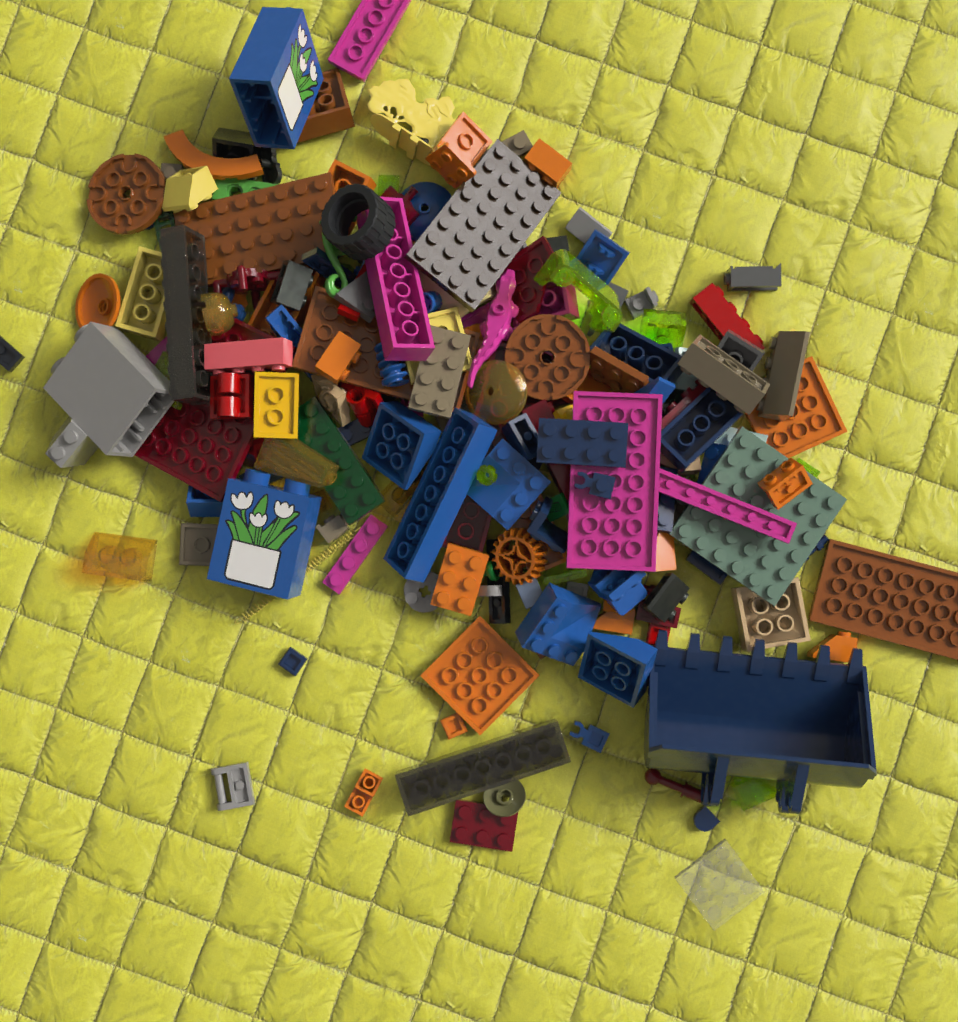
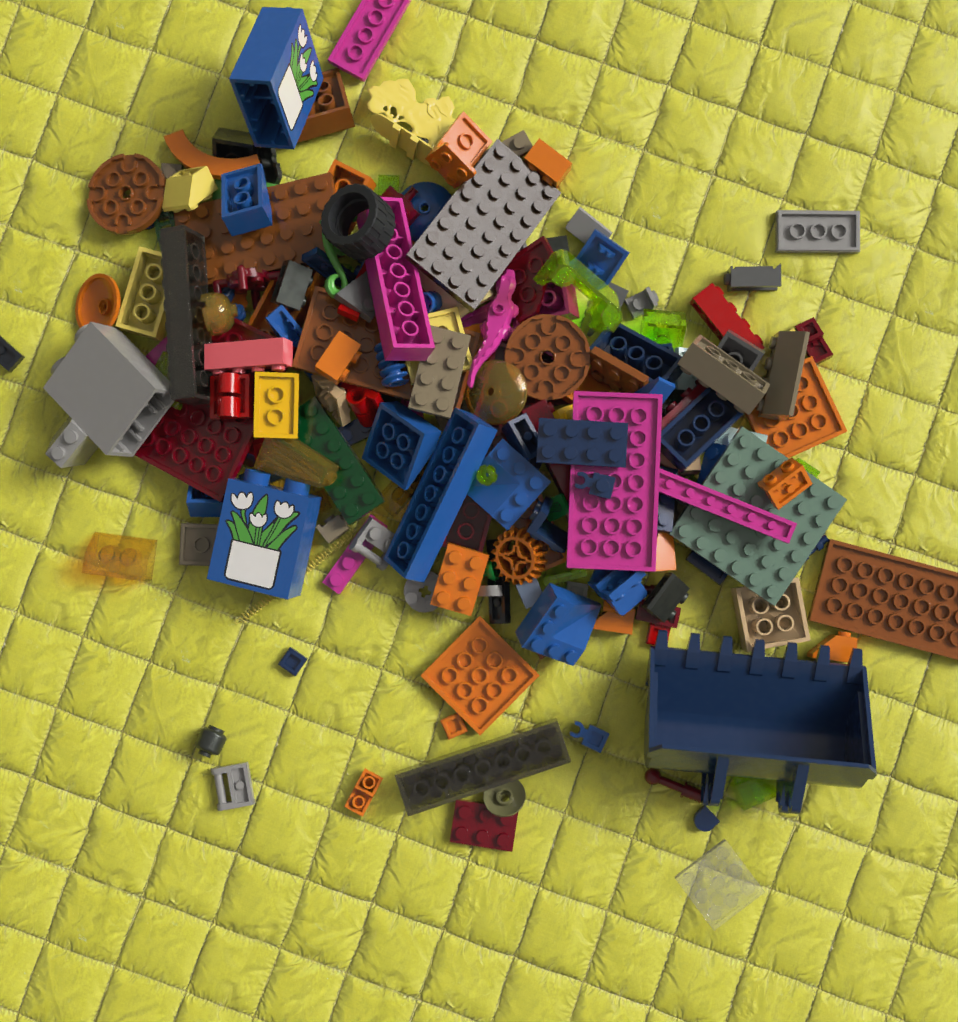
(210, 741): none -> pearl dark grey head
(245, 200): none -> blue slope
(376, 535): none -> light grey plate
(617, 665): blue slope -> none
(816, 344): none -> dark red slope
(817, 231): none -> light grey tile

